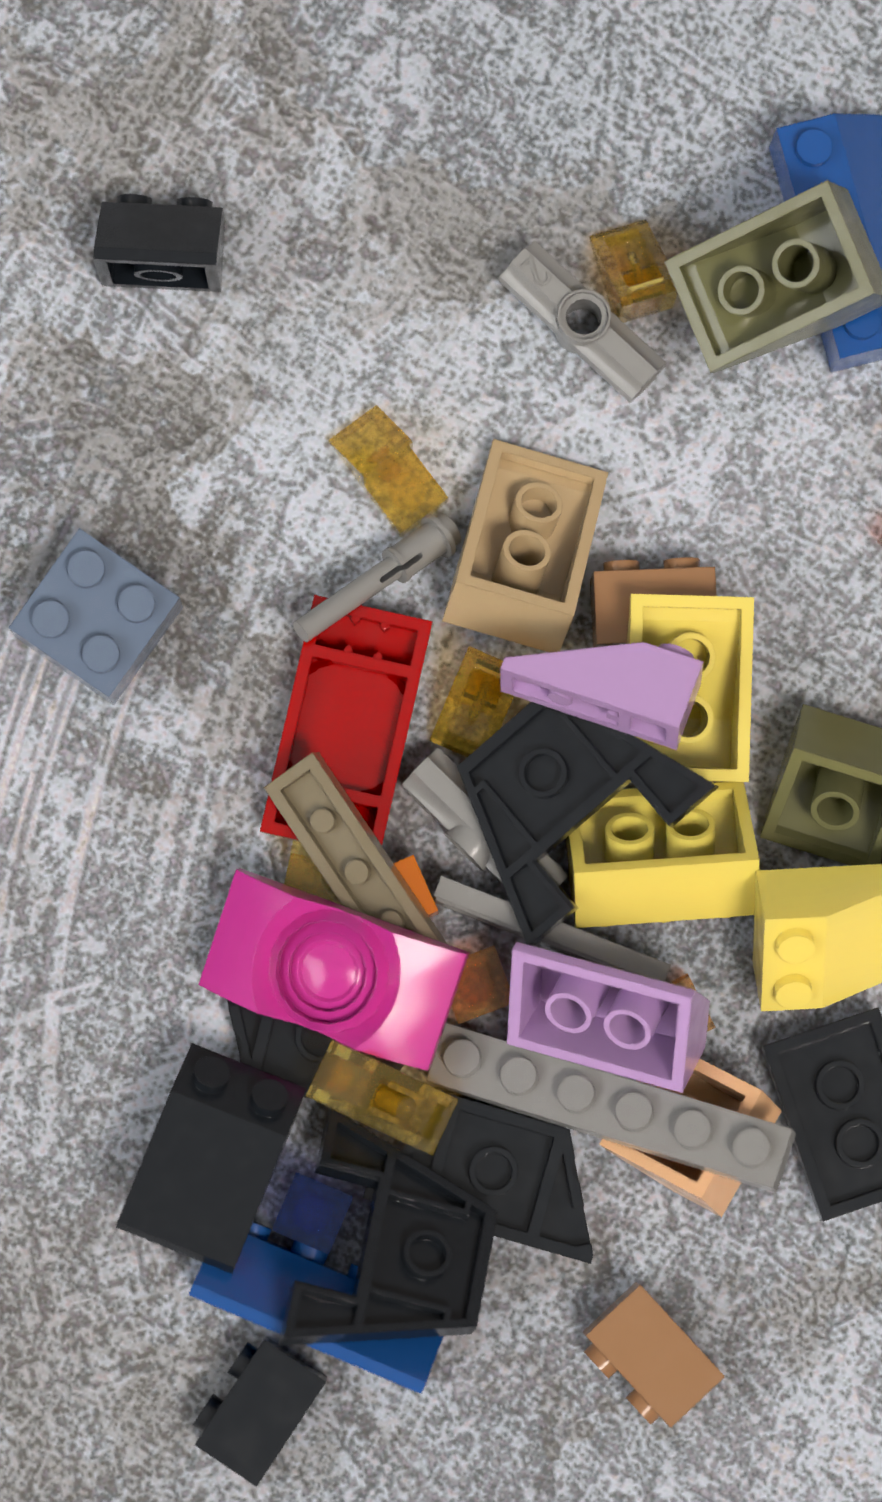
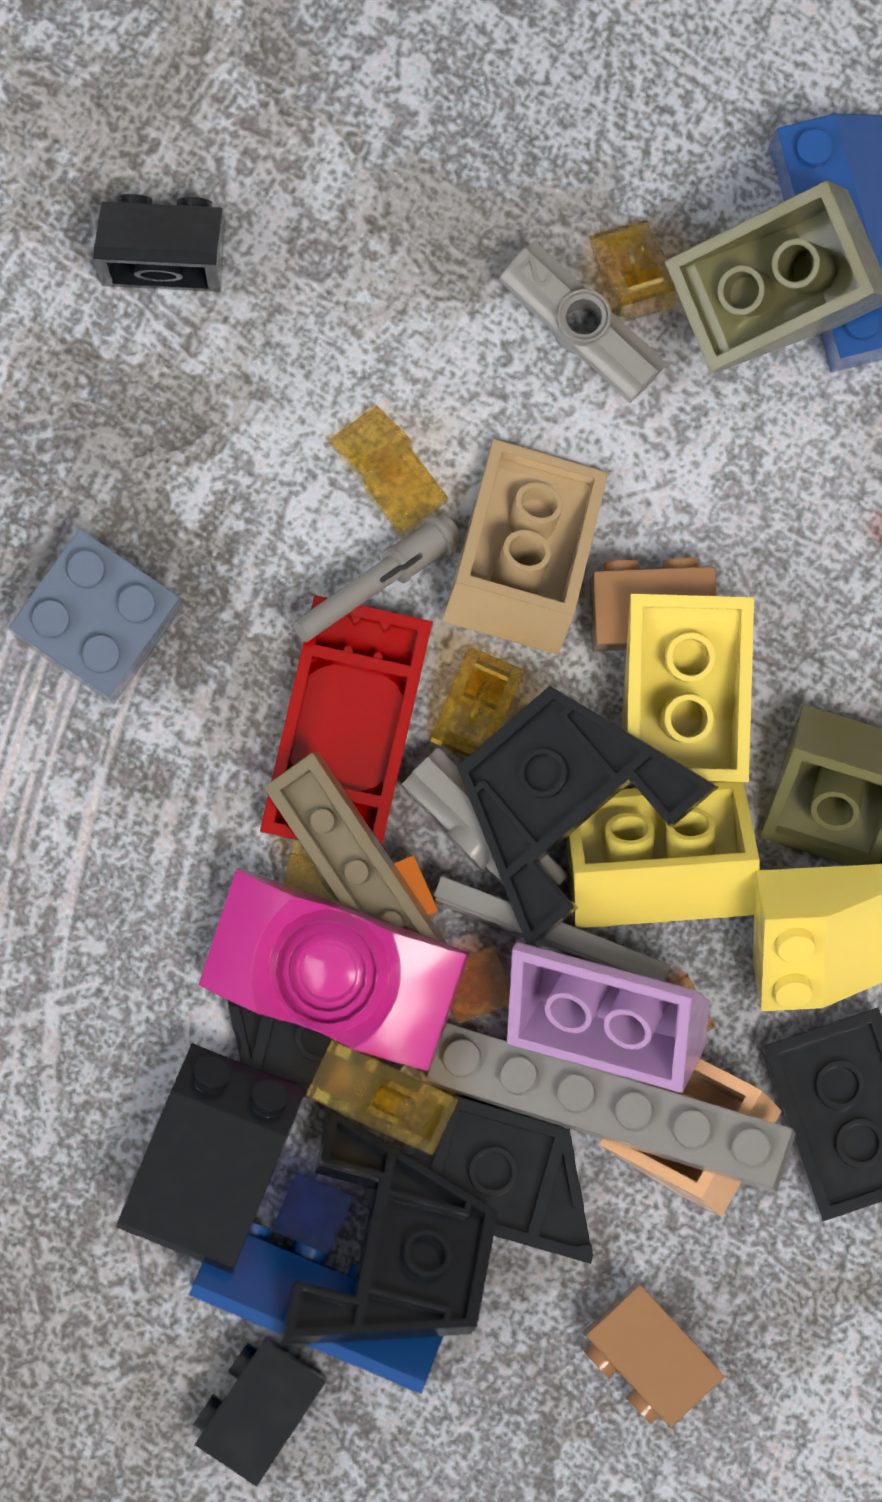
(619, 686): lavender slope -> none

